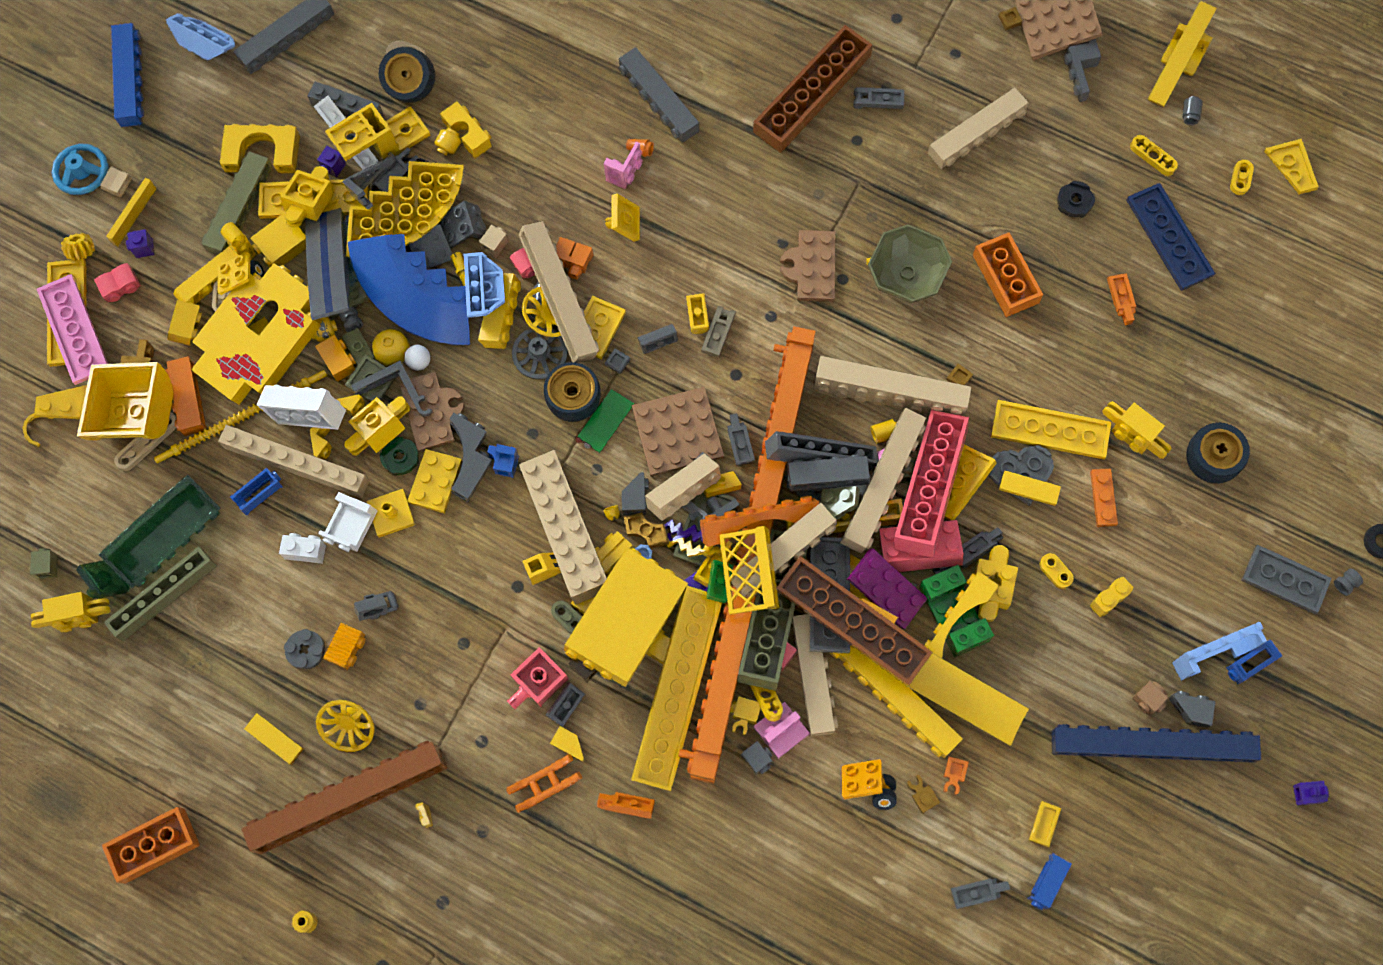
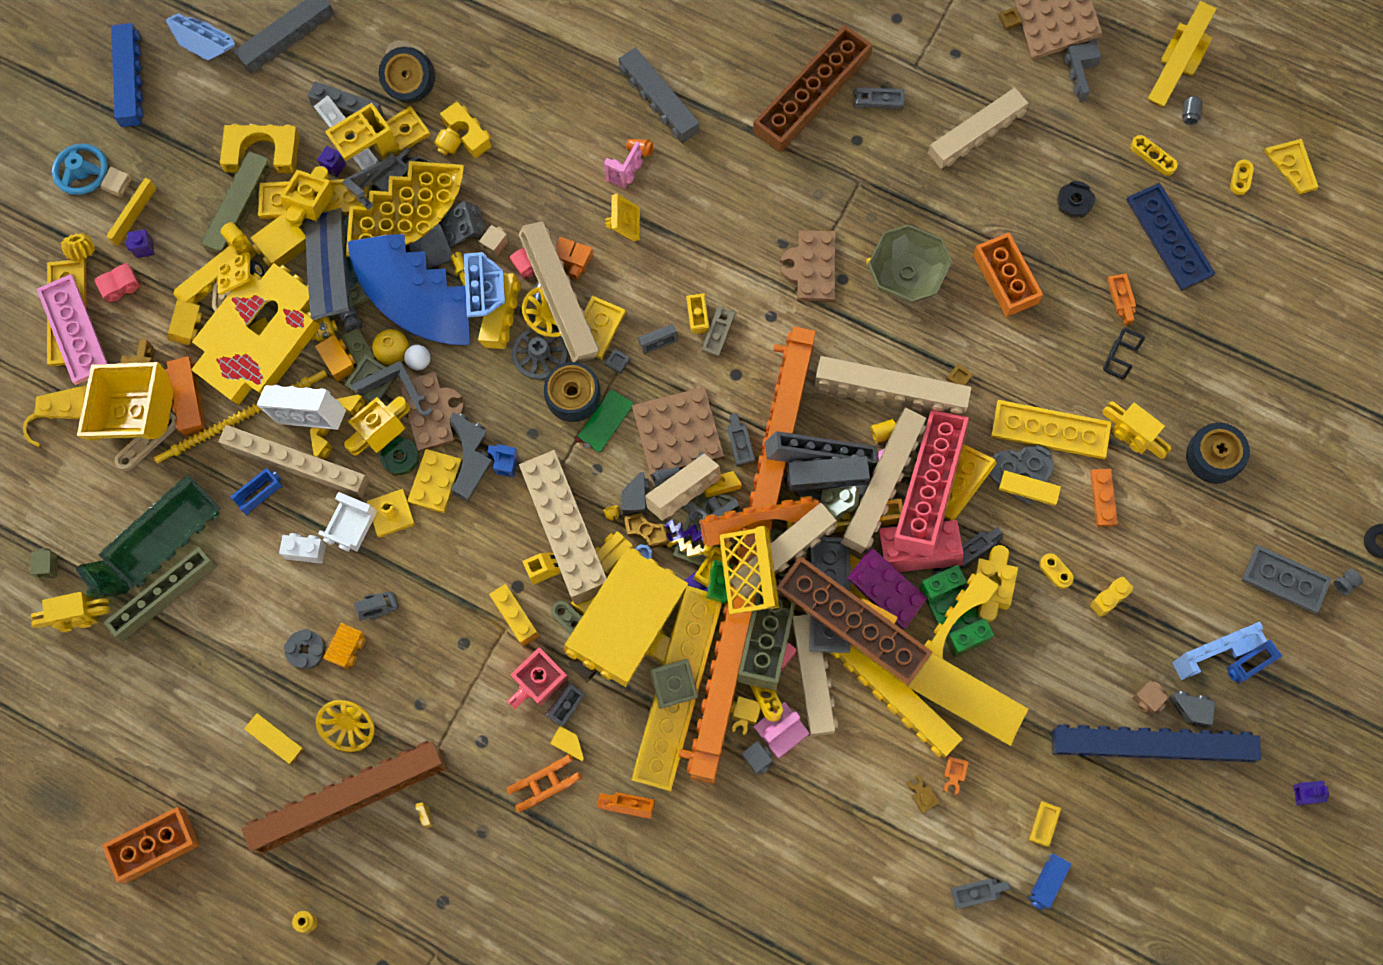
(514, 615): none -> yellow brick
(663, 474): none -> dark grey cone
(673, 683): none -> olive tile
(866, 780): light orange plate -> none
(1114, 349): none -> black piece

